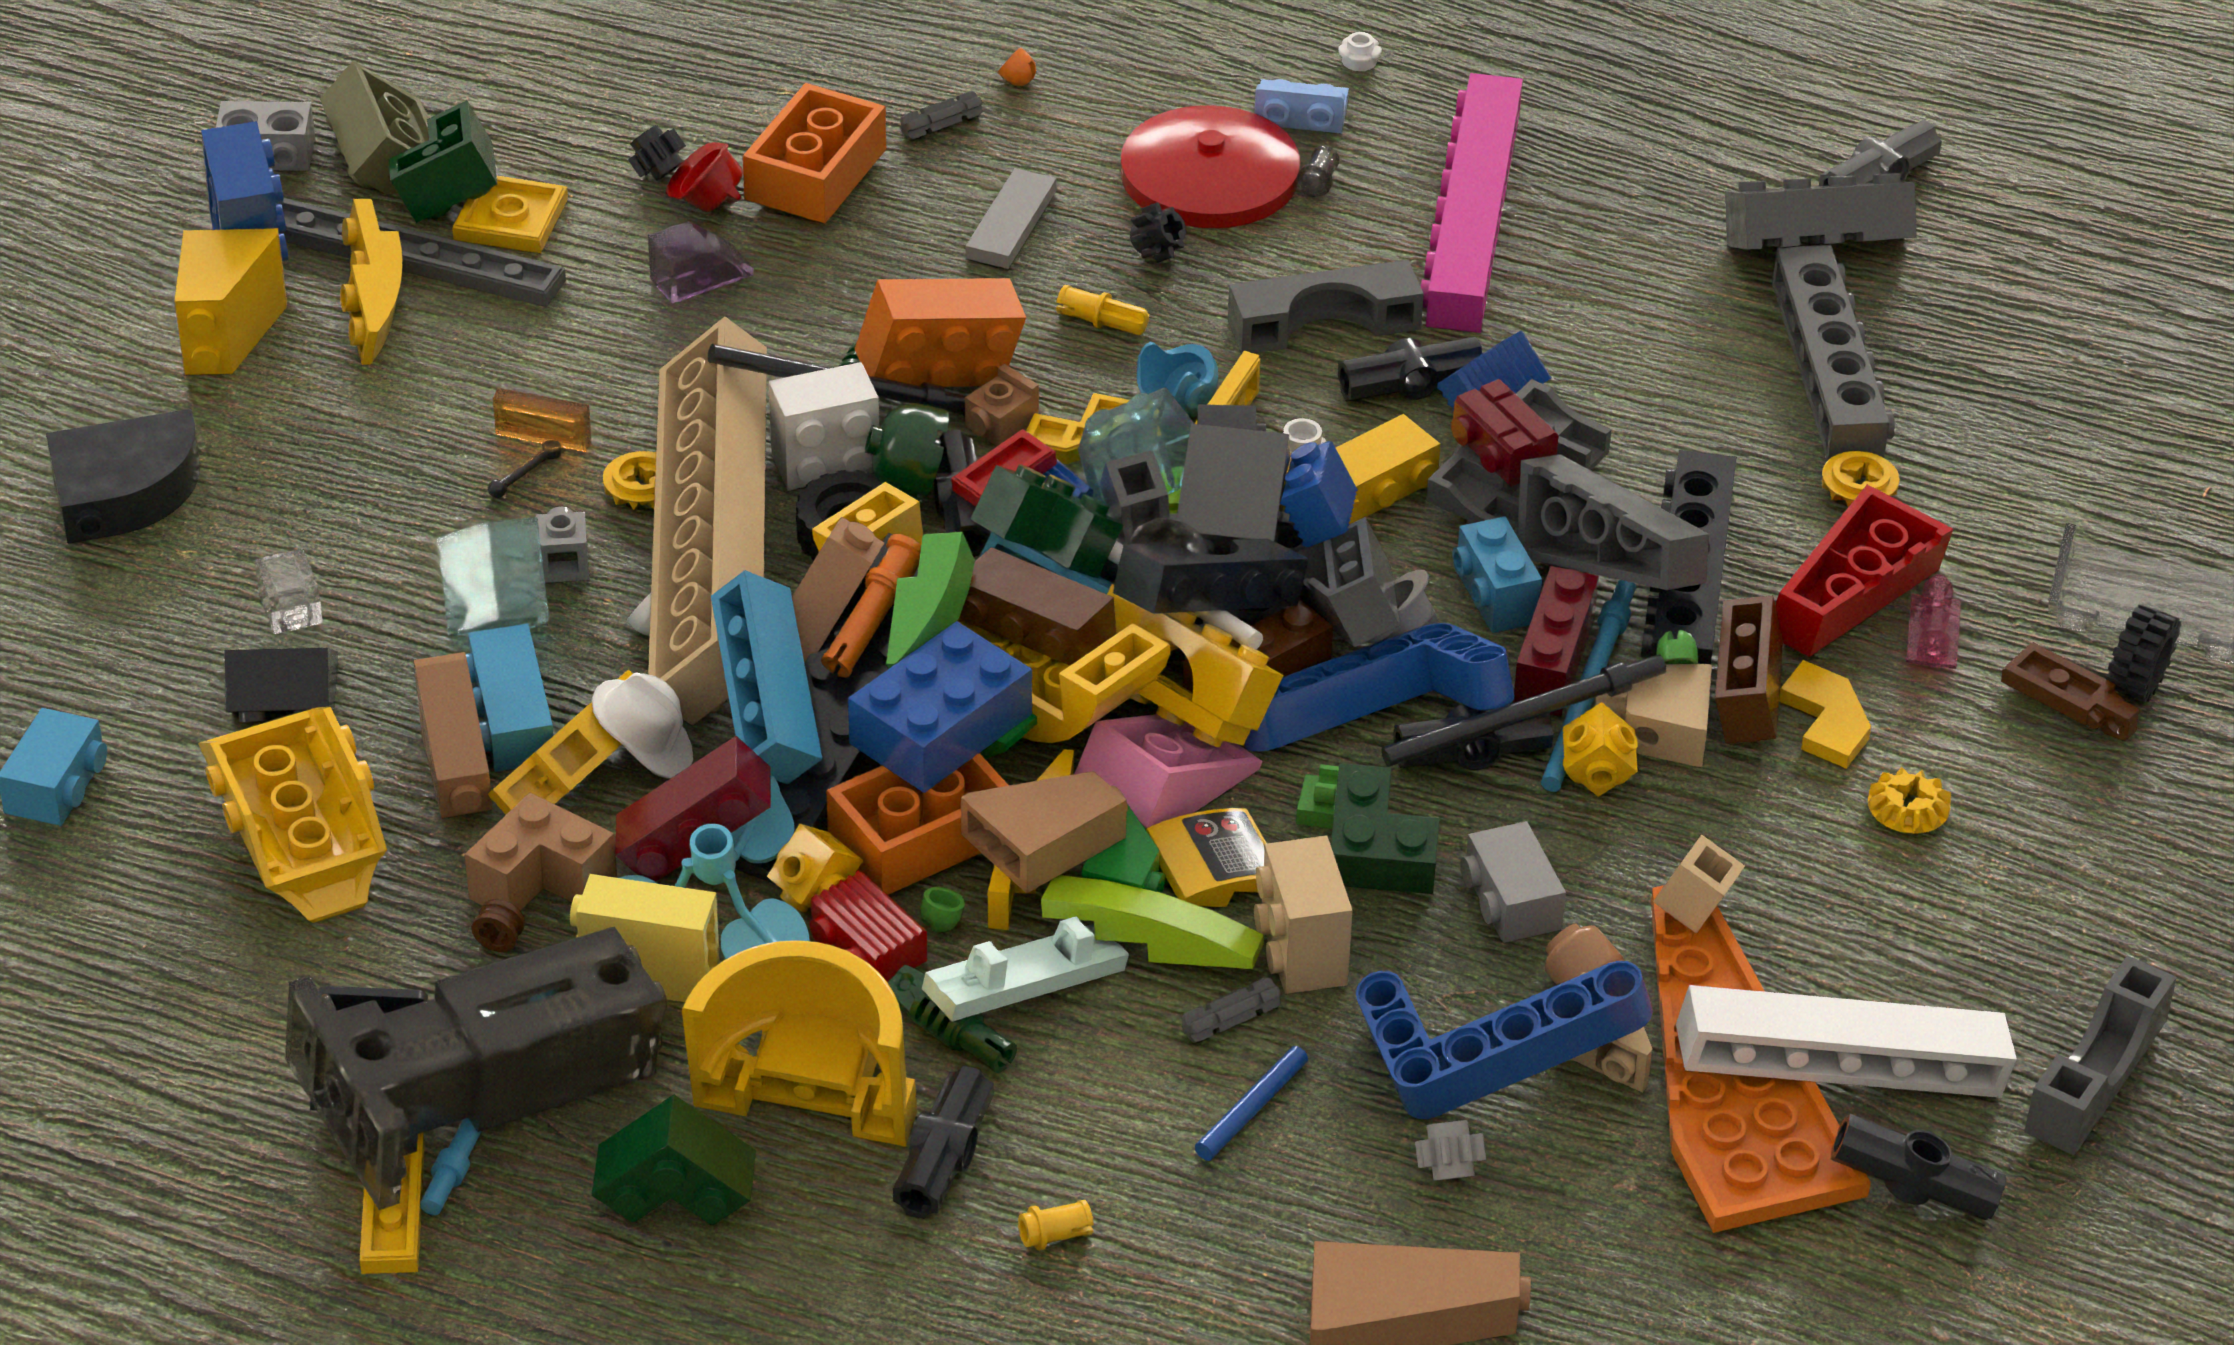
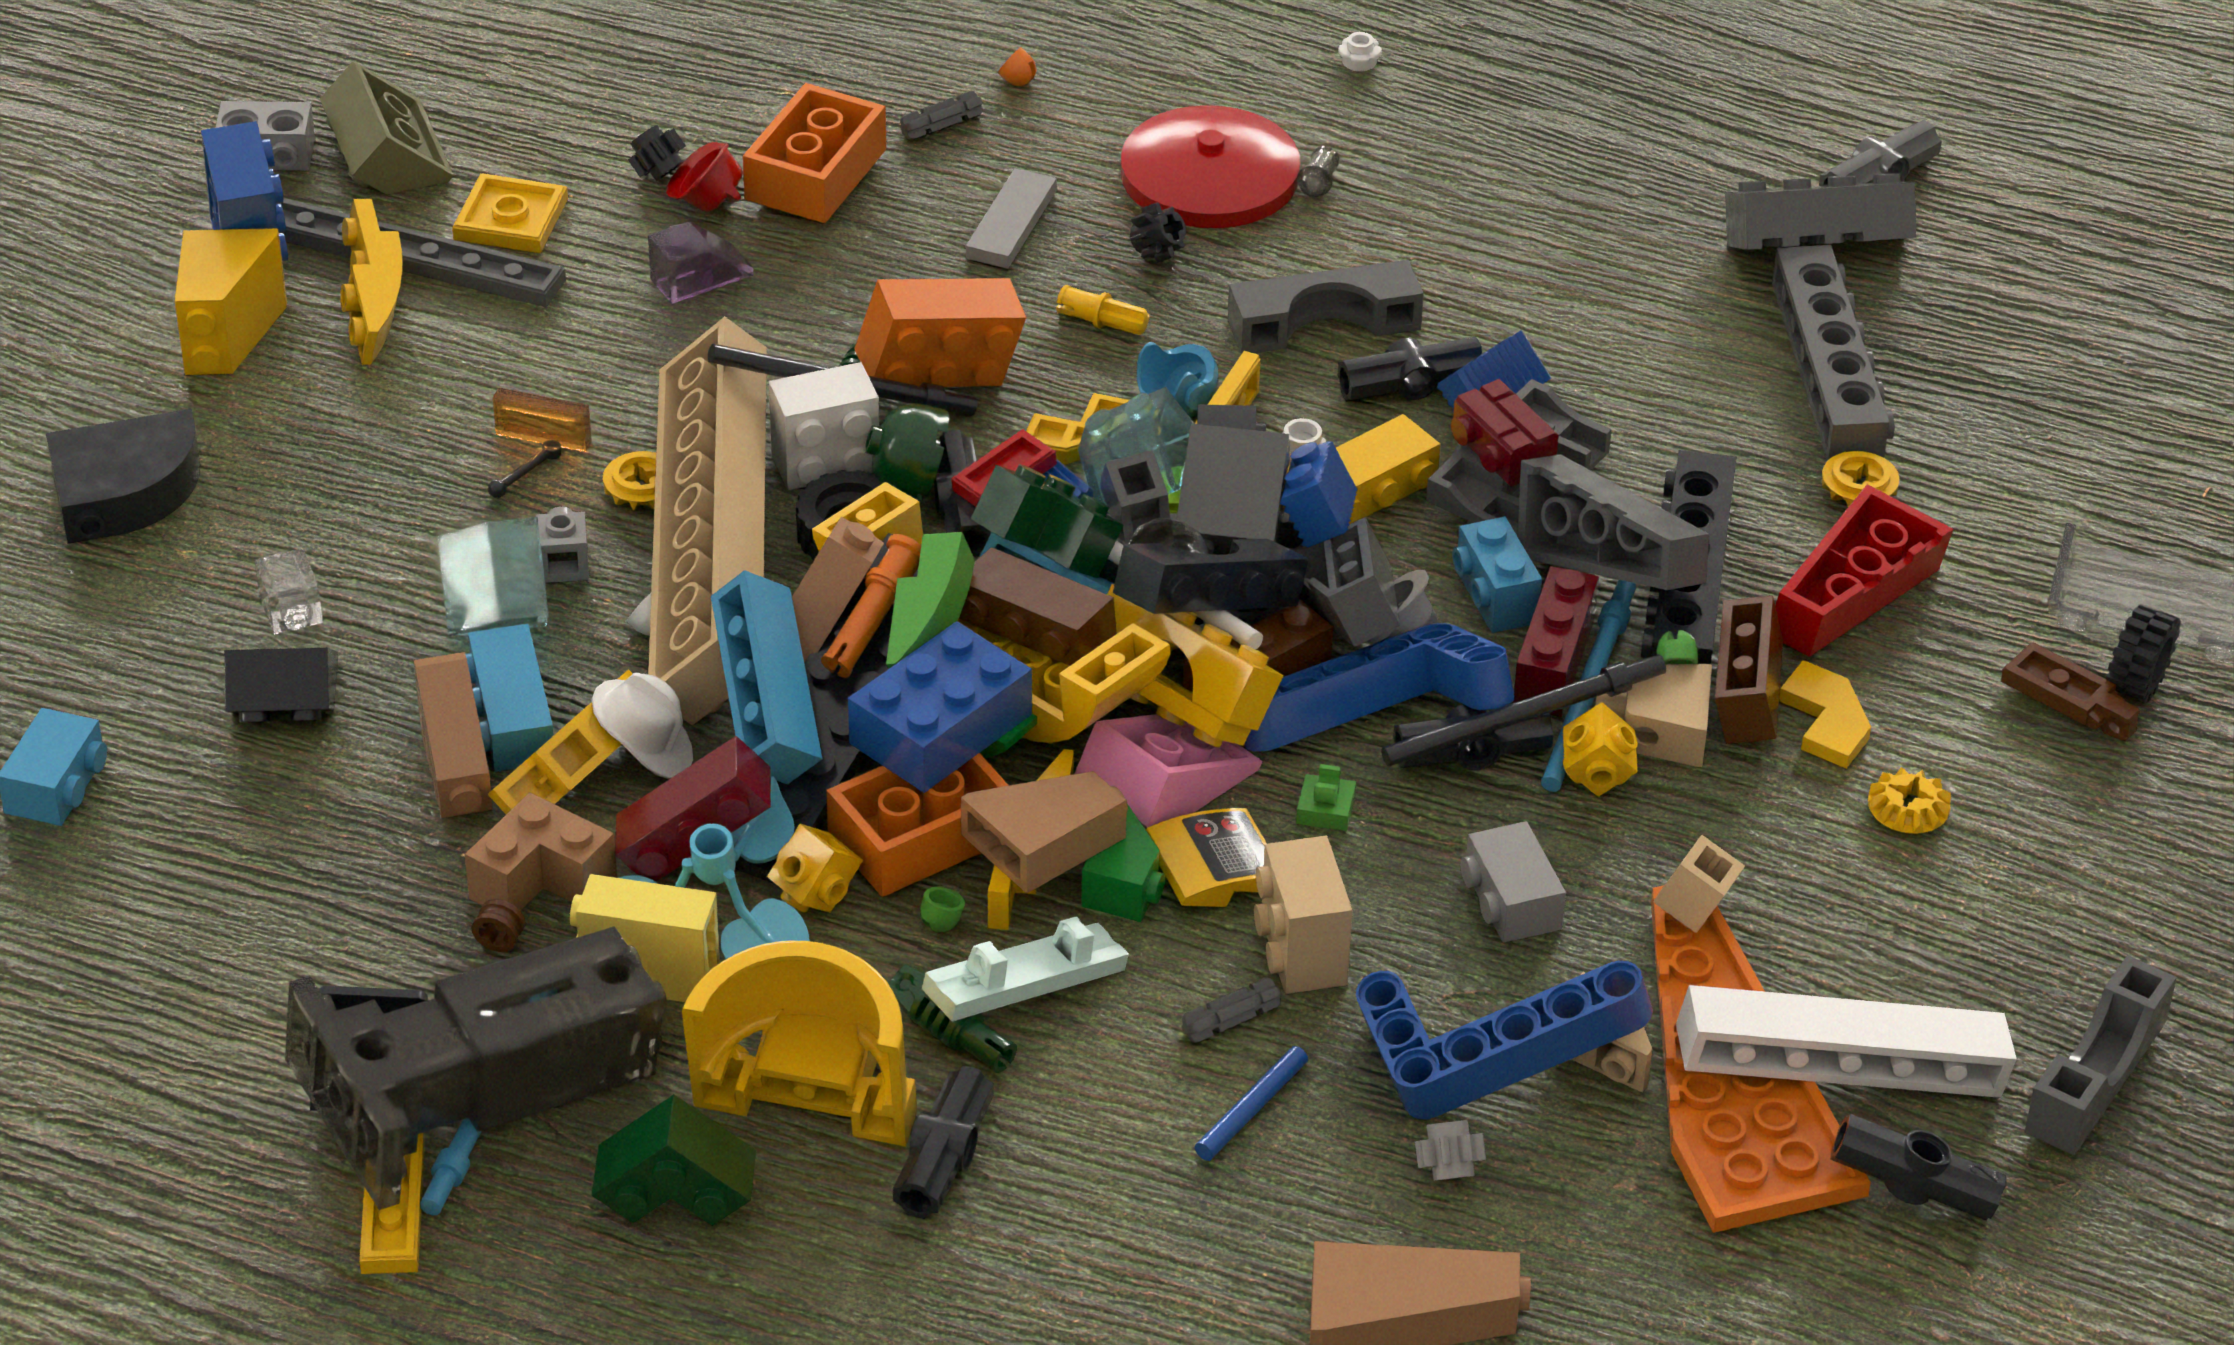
(301, 809): yellow slope -> none
(447, 167): dark green brick -> none
(868, 924): red brick -> none
(1002, 406): medium nougat brick -> none
(1055, 1224): yellow pin -> none
(1170, 926): lime slope -> none
(1302, 105): light blue bracket -> none
(1378, 846): dark green brick -> none
(1473, 205): dark pink brick -> none
(1578, 951): medium nougat head -> none
(1934, 625): clear pink hinge -> none

